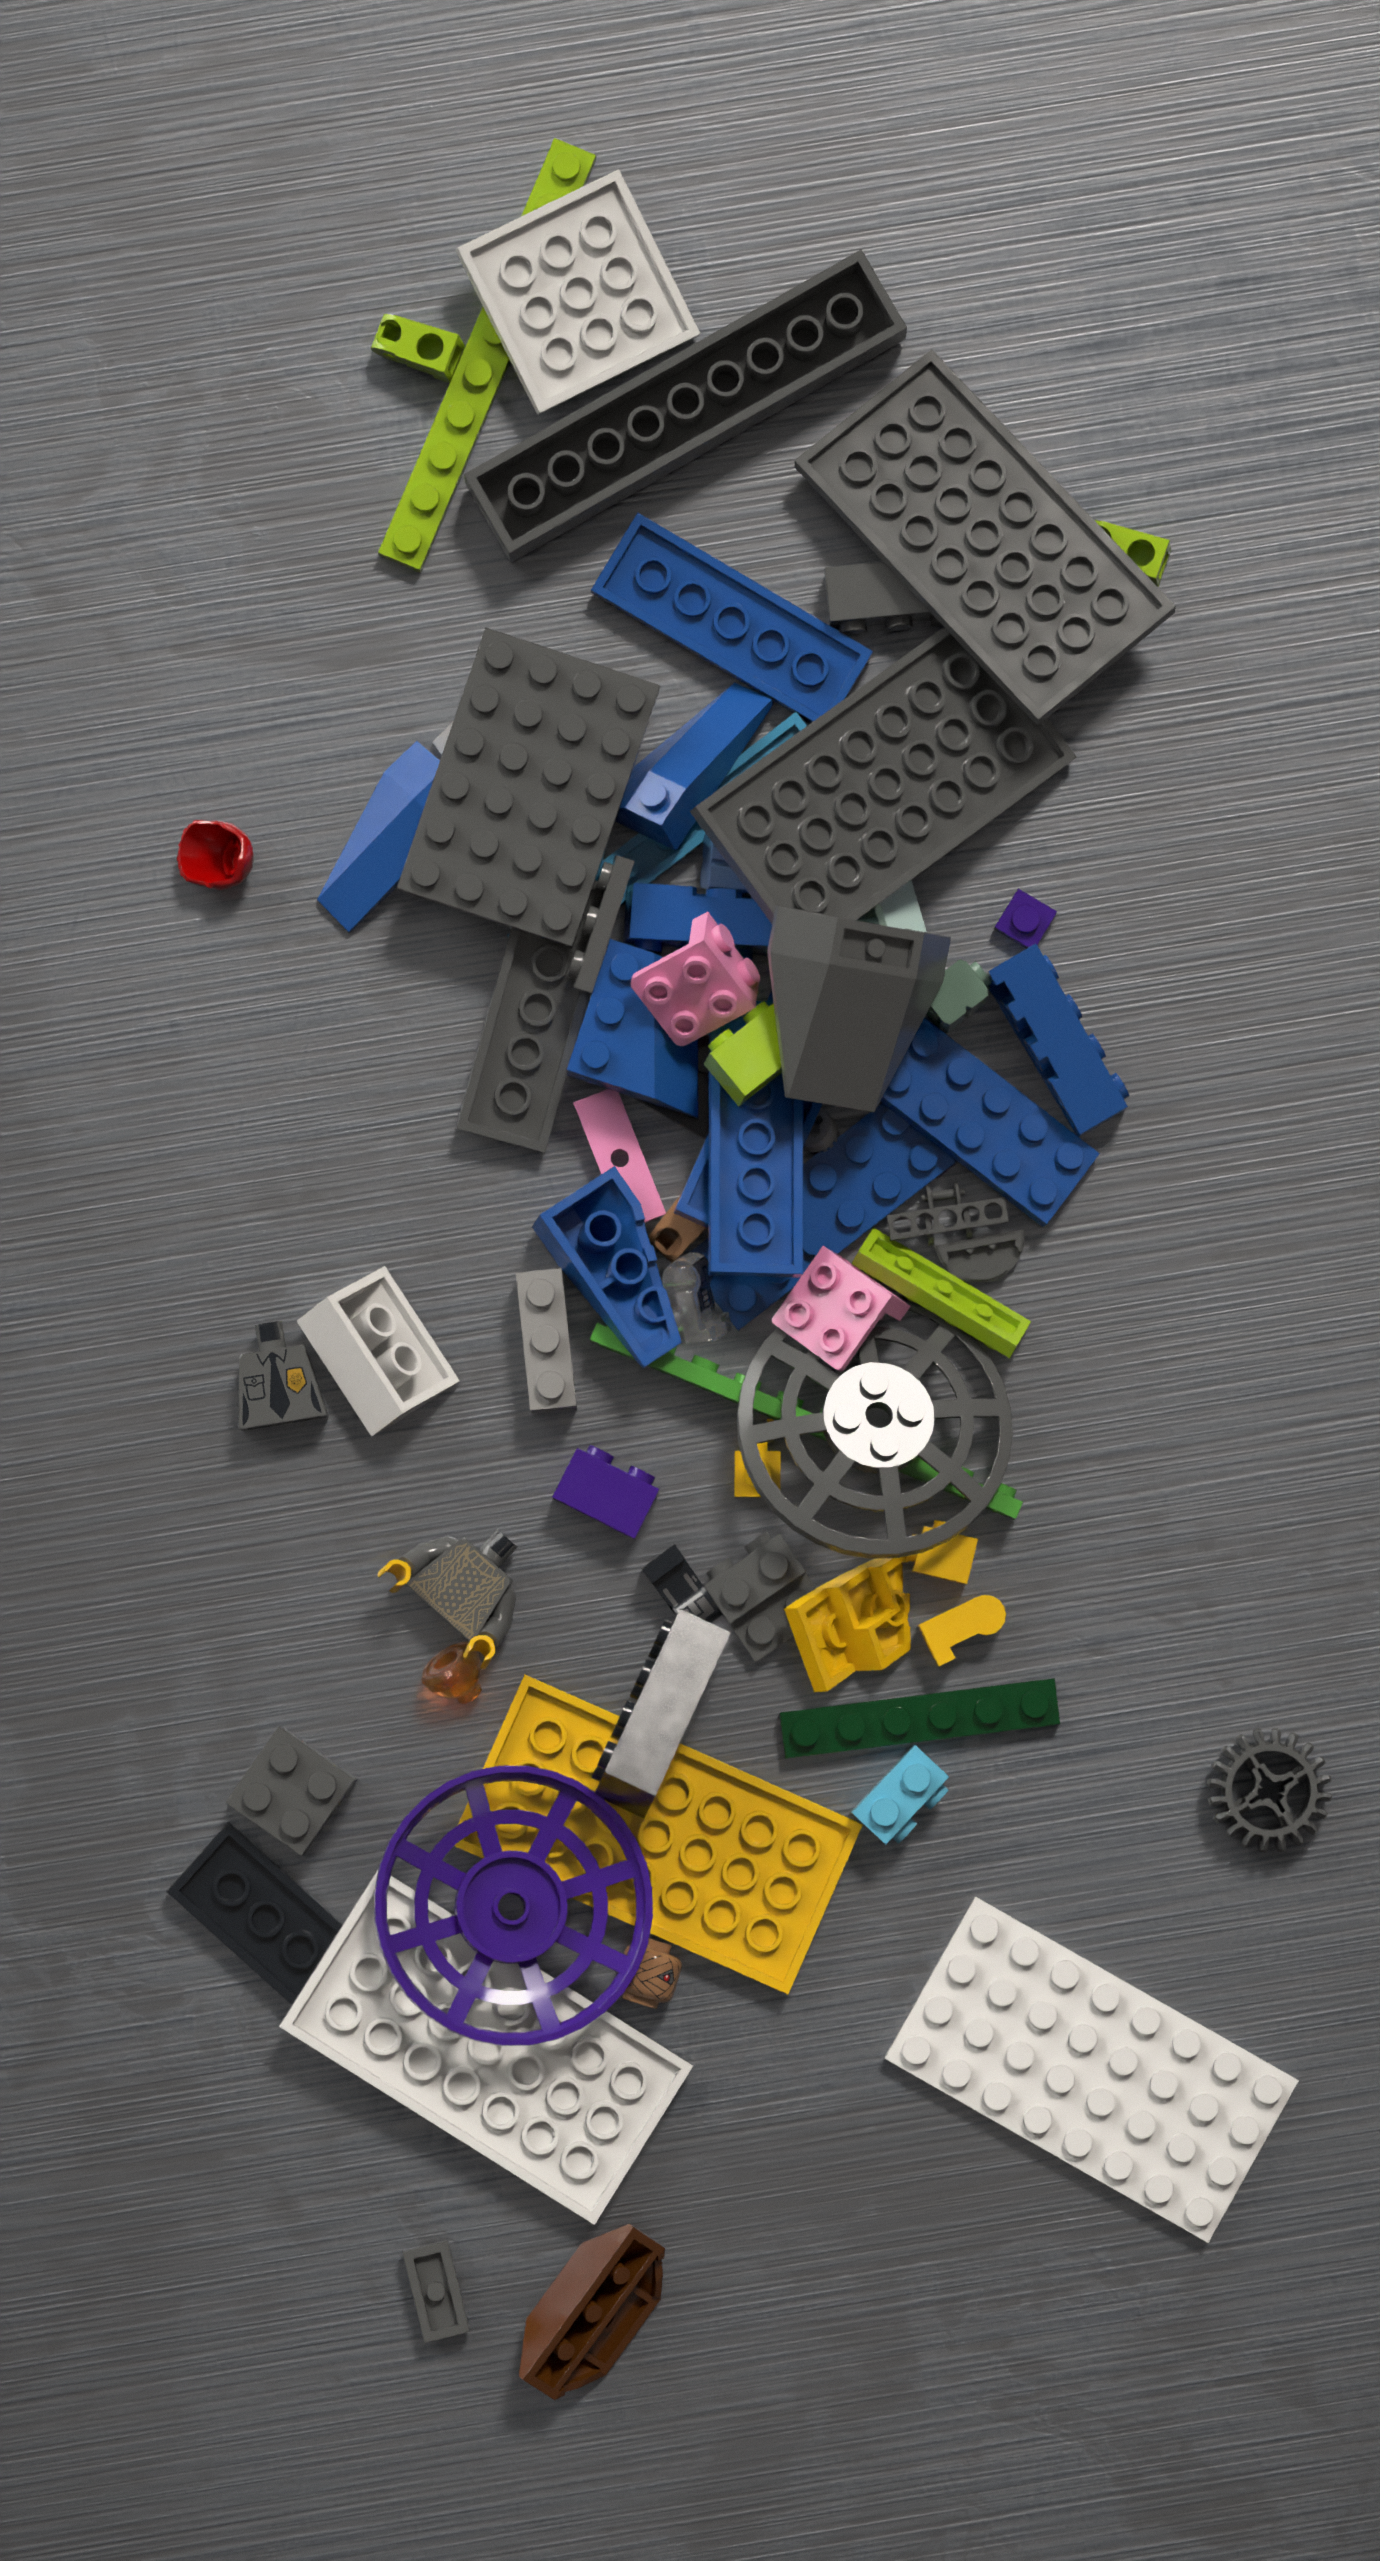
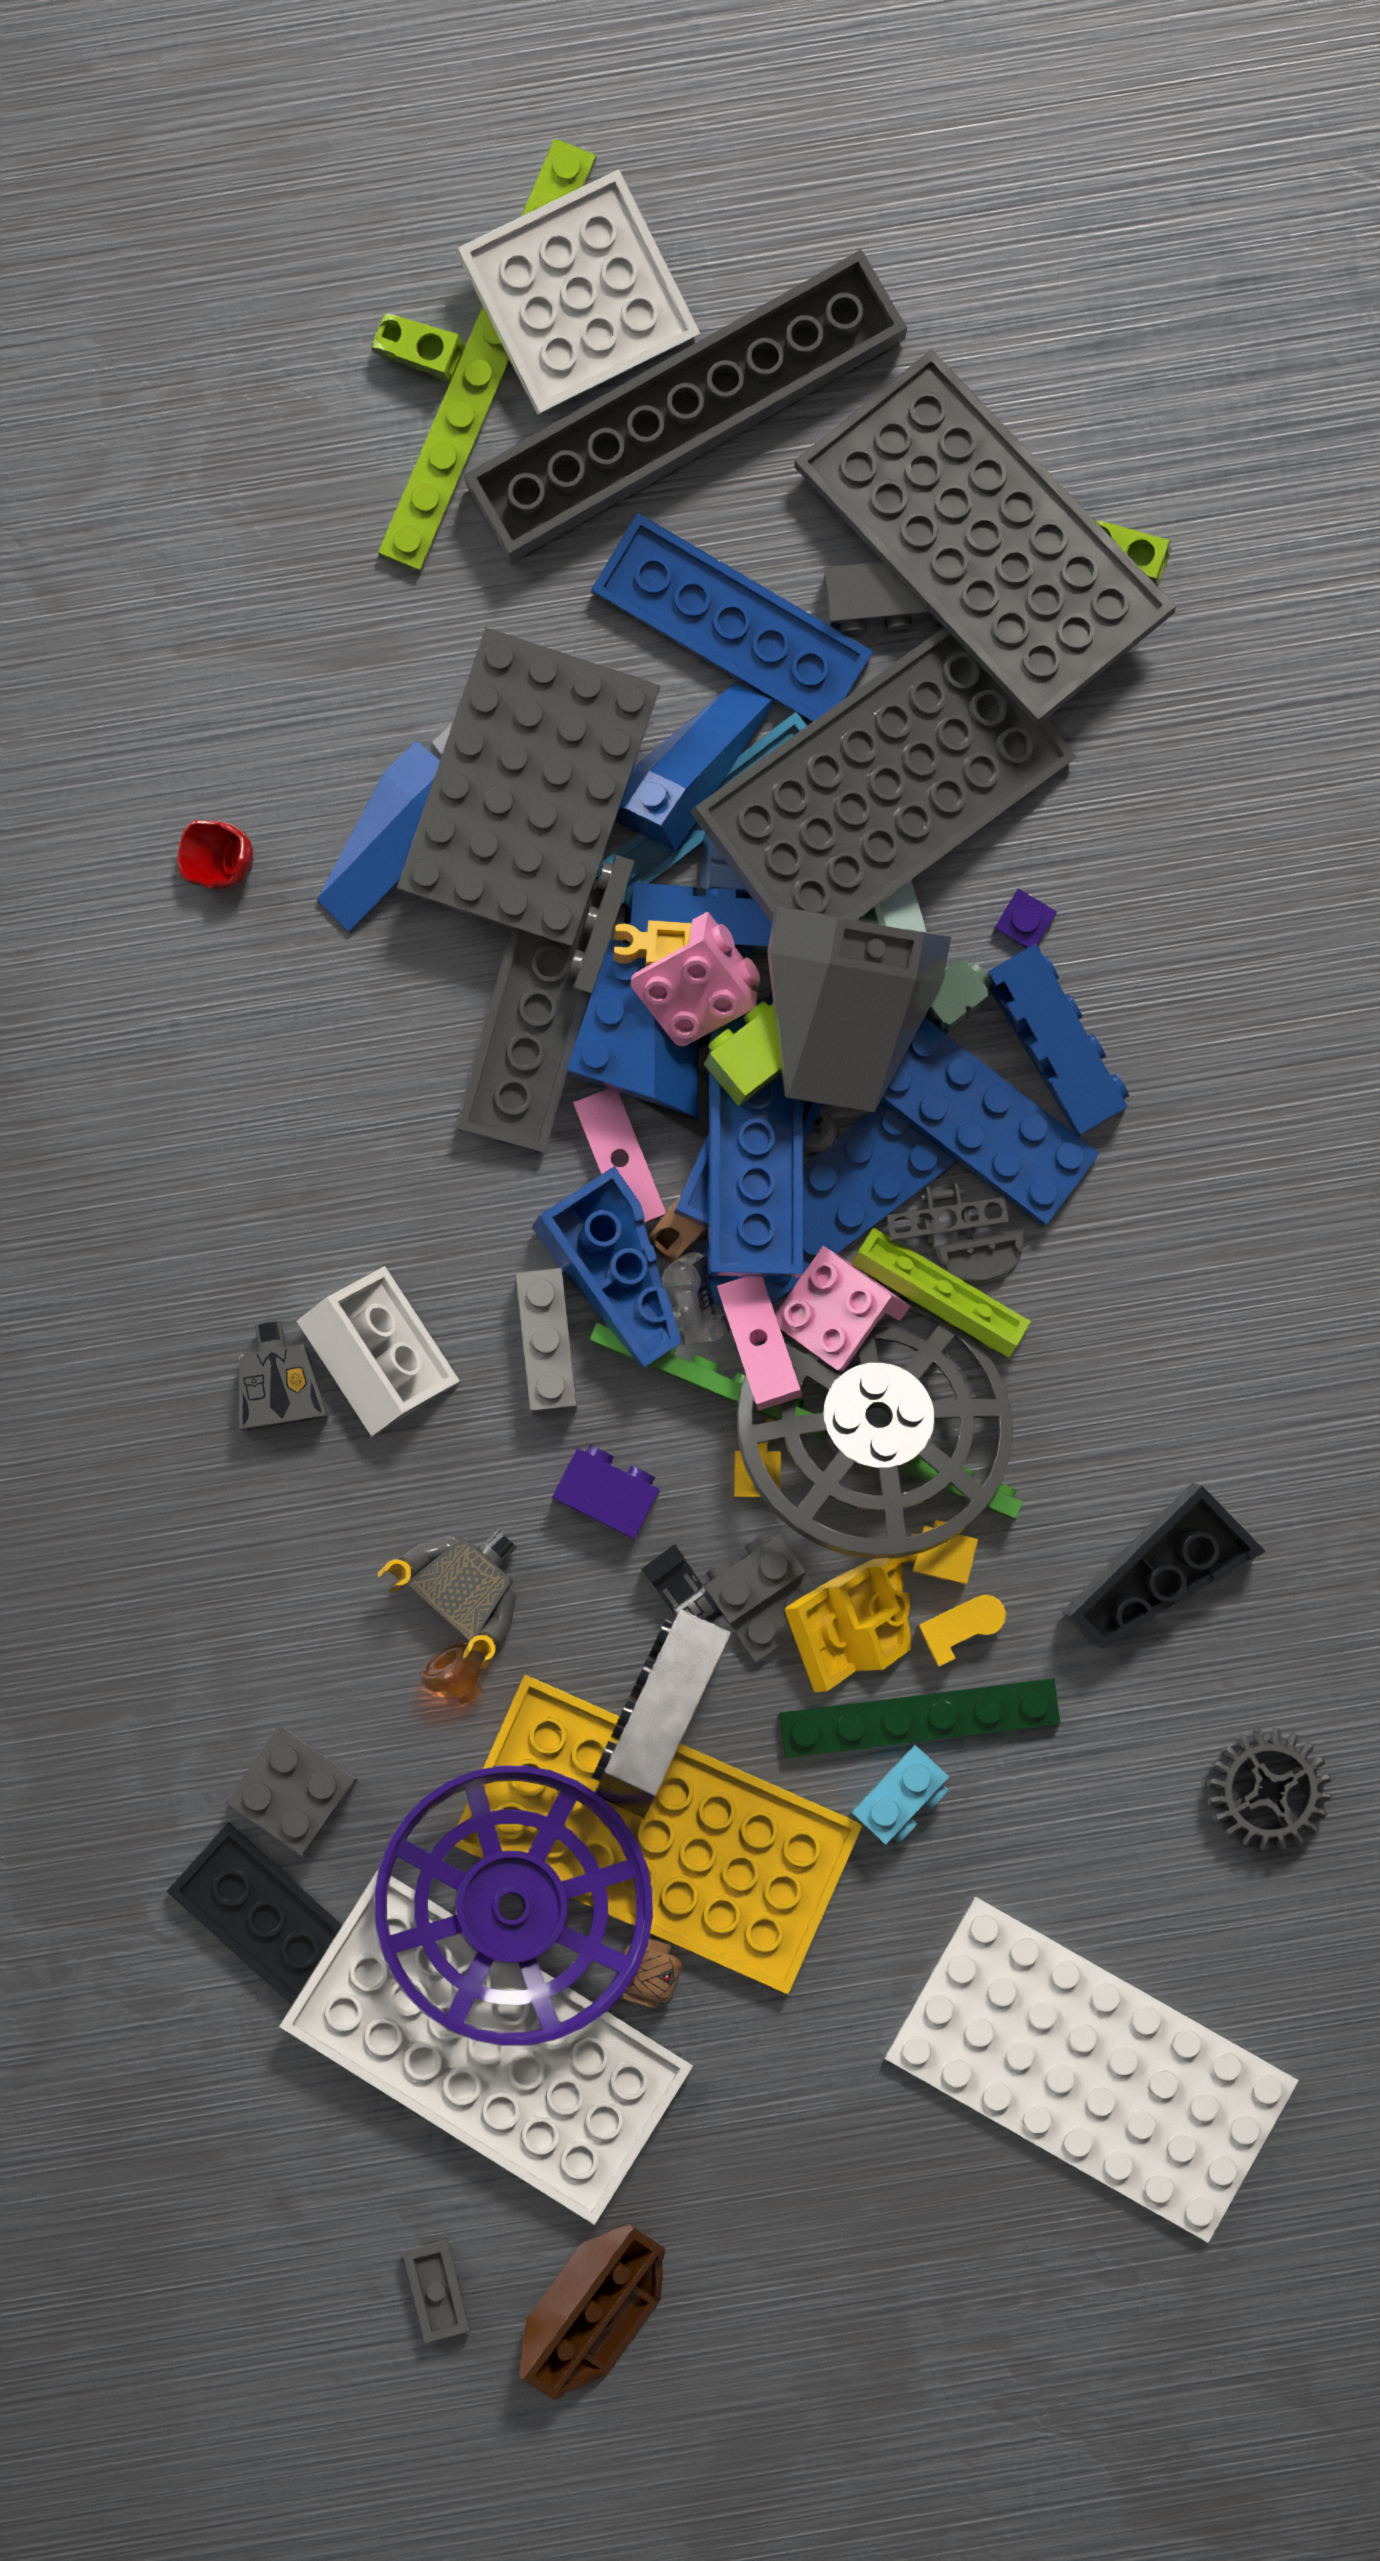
(659, 941): none -> yellow plate
(754, 1321): none -> bright pink tile
(1163, 1566): none -> black wedge

